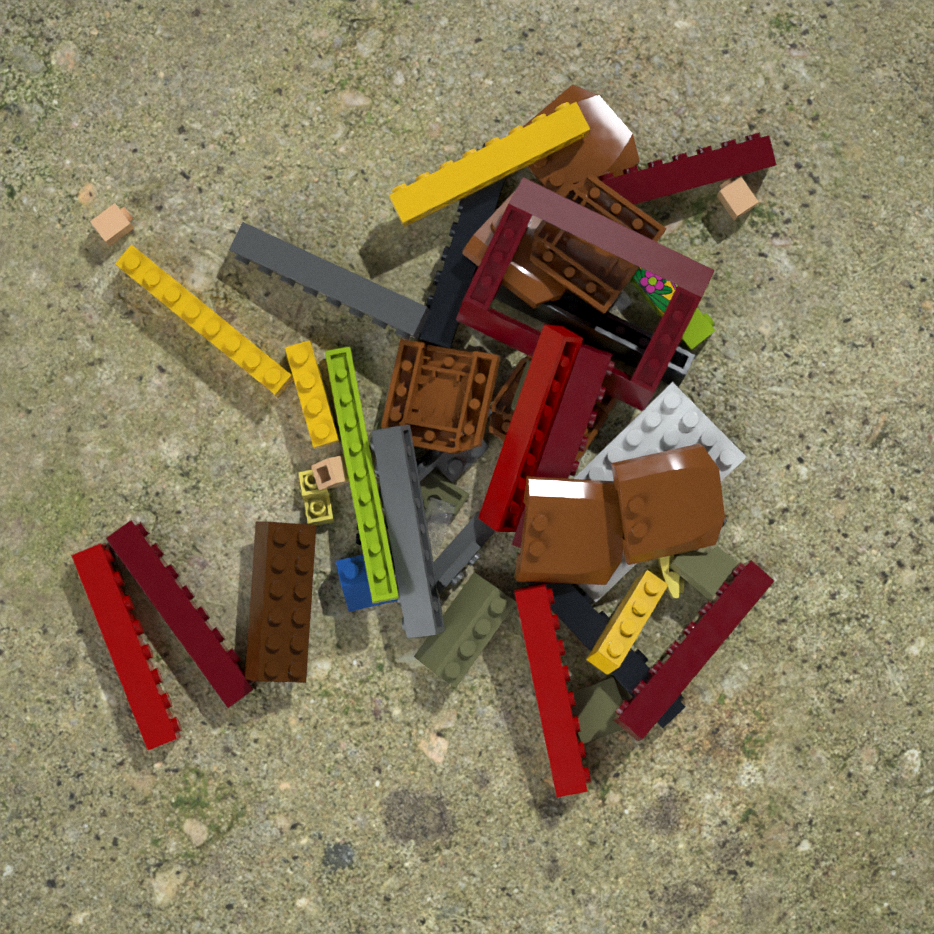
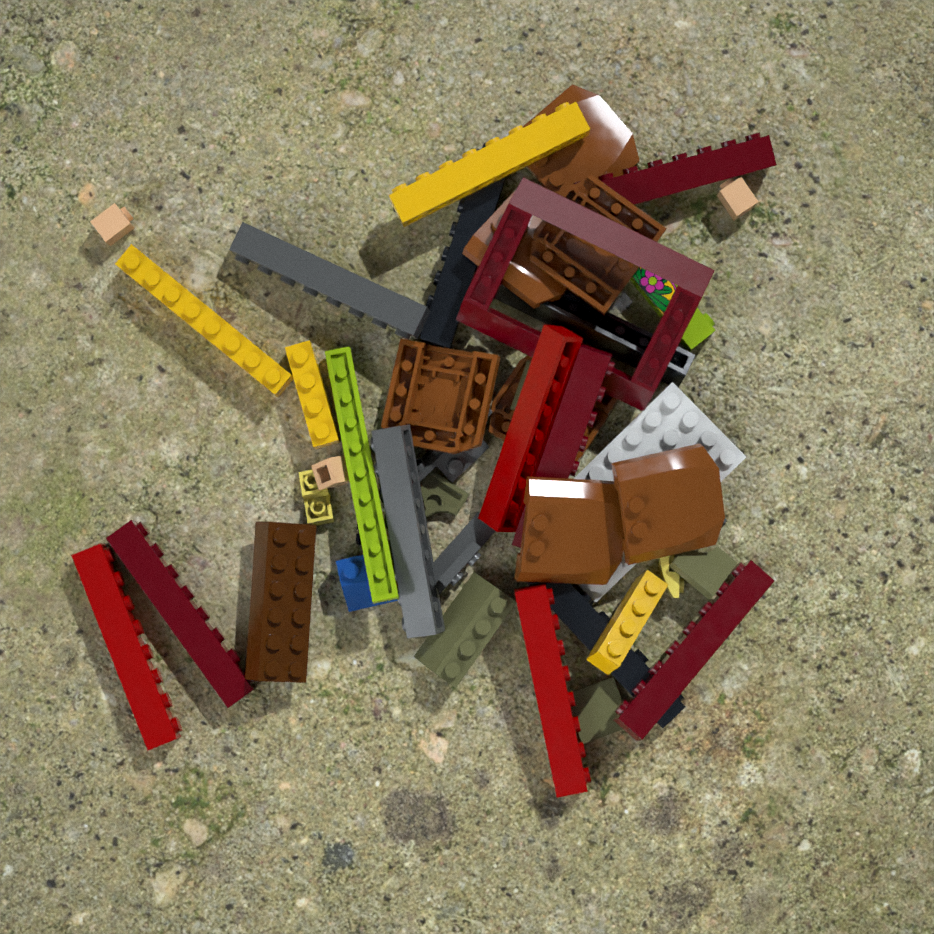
(438, 519): clear plate -> none

